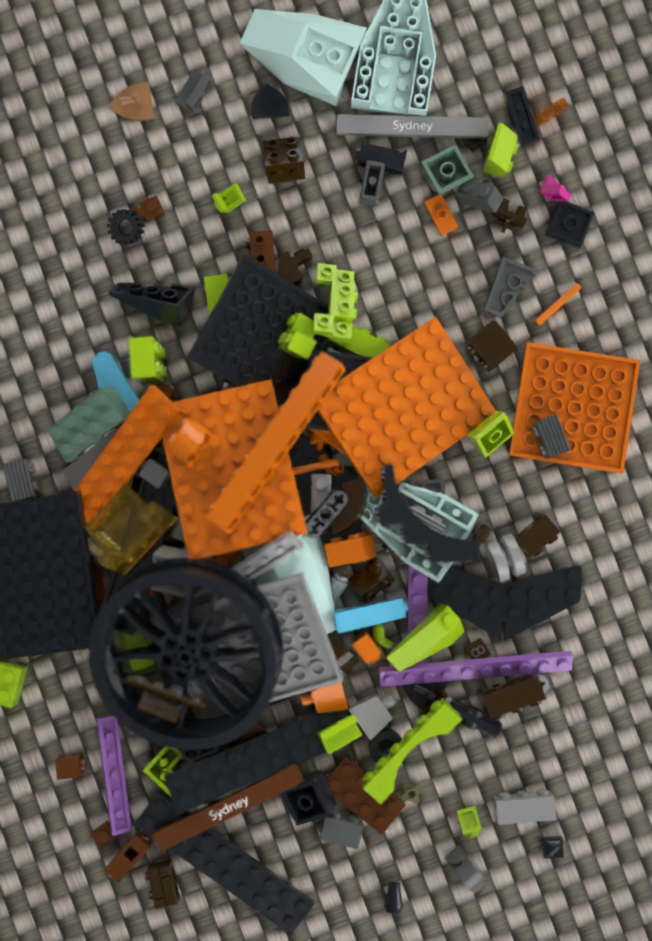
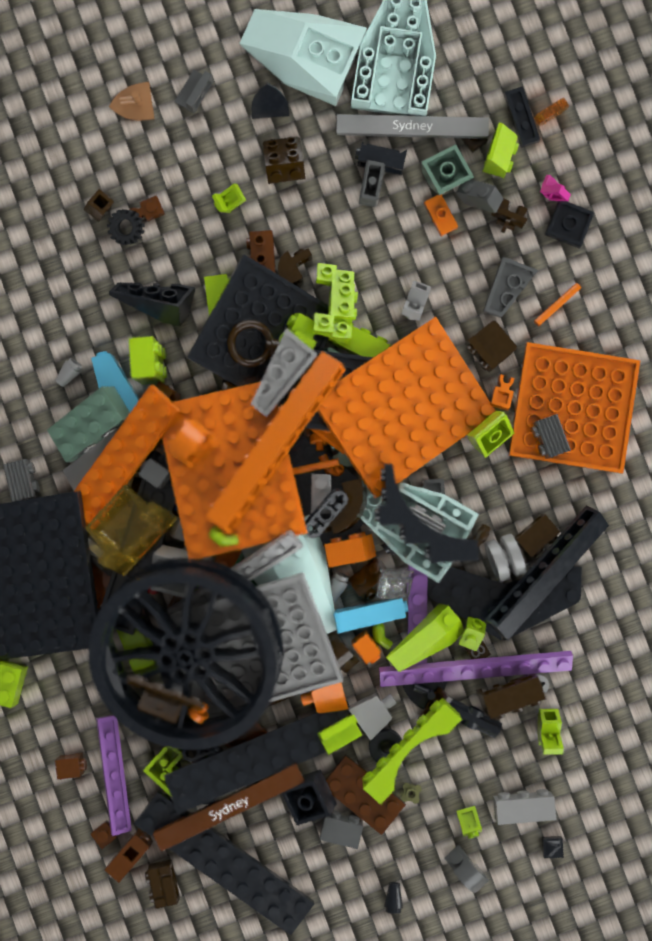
(68, 372): none -> light grey cone
(98, 205): none -> dark brown brick
(199, 716): none -> orange tile
(221, 539): none -> lime arm
(270, 344): none -> dark brown piece
(284, 369): none -> light grey wing
(395, 583): none -> clear plate
(416, 301): none -> light grey brick
(473, 633): none -> lime bracket
(501, 395): none -> orange plate
(547, 572): none -> black brick
(549, 730): none -> lime brick

